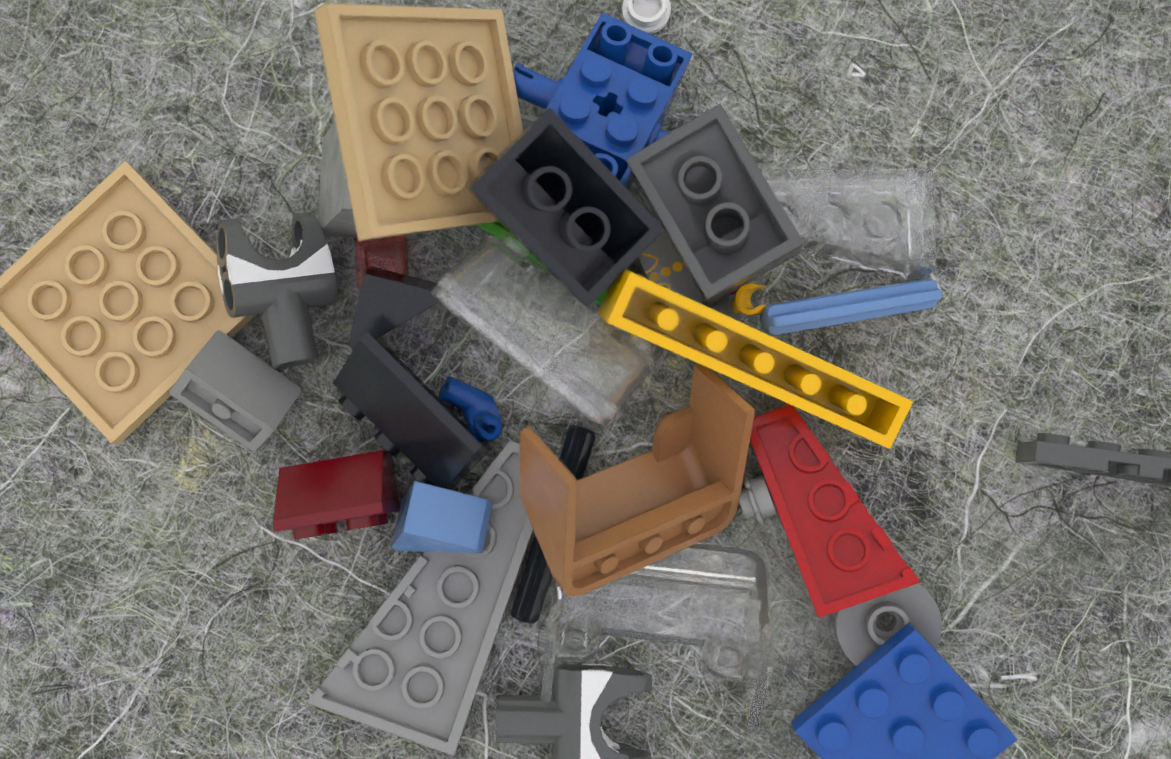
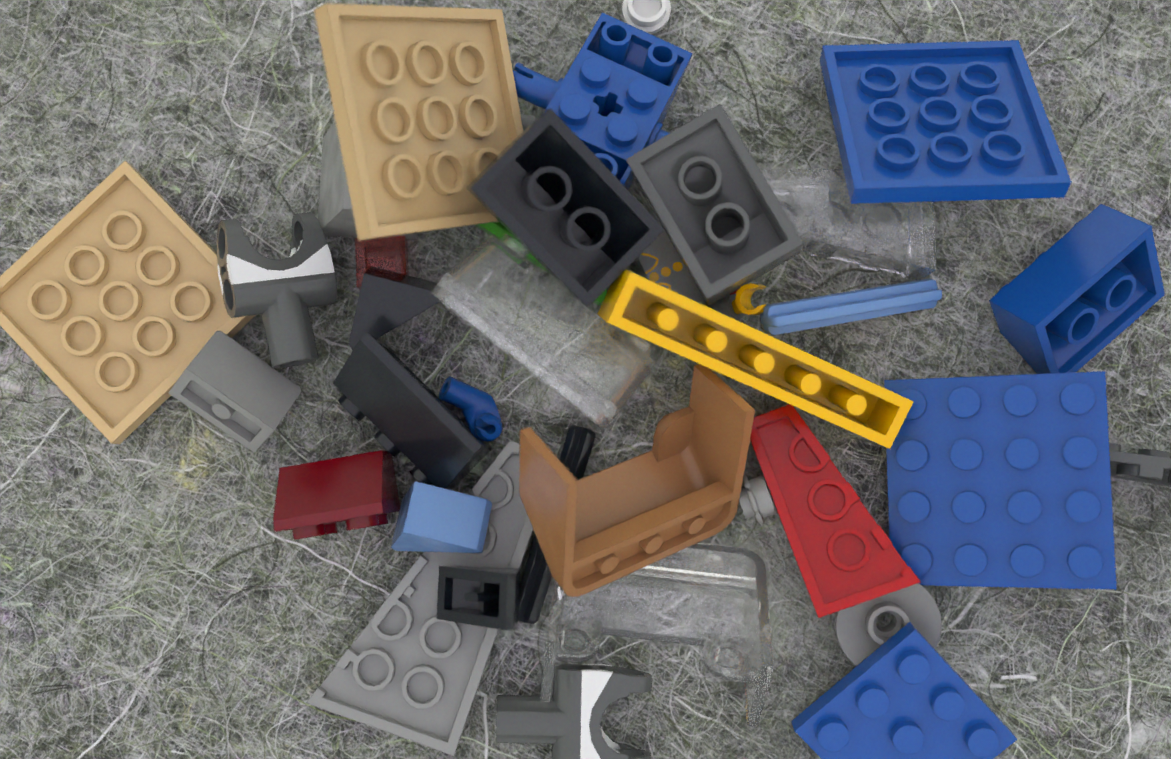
(479, 596): none -> black slope
(940, 123): none -> blue plate
(1004, 481): none -> blue plate
(1081, 292): none -> blue slope

